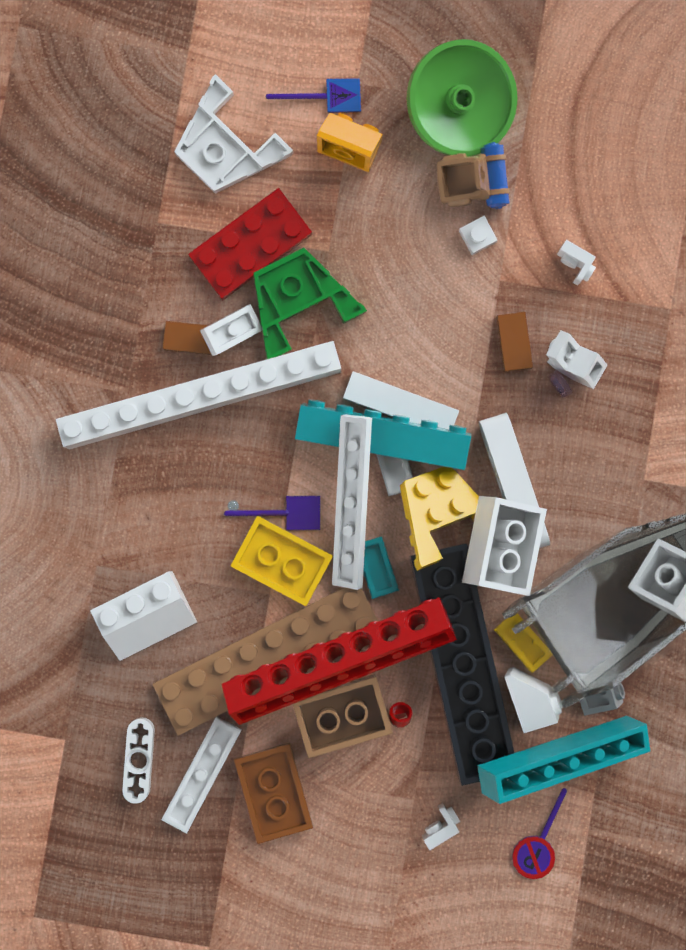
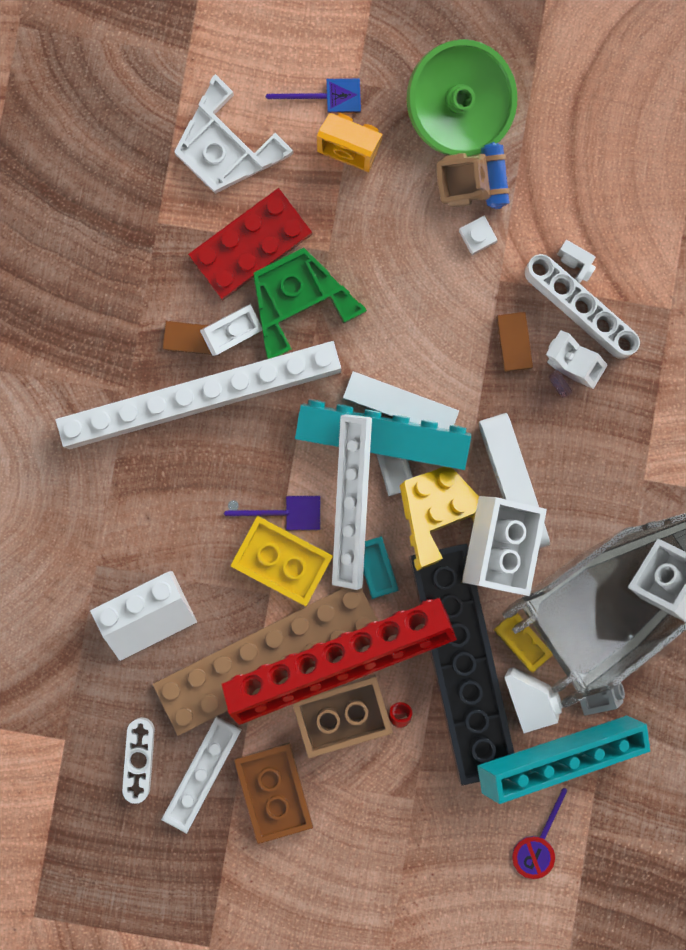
(437, 832): white bracket -> none
(596, 309): none -> white beam

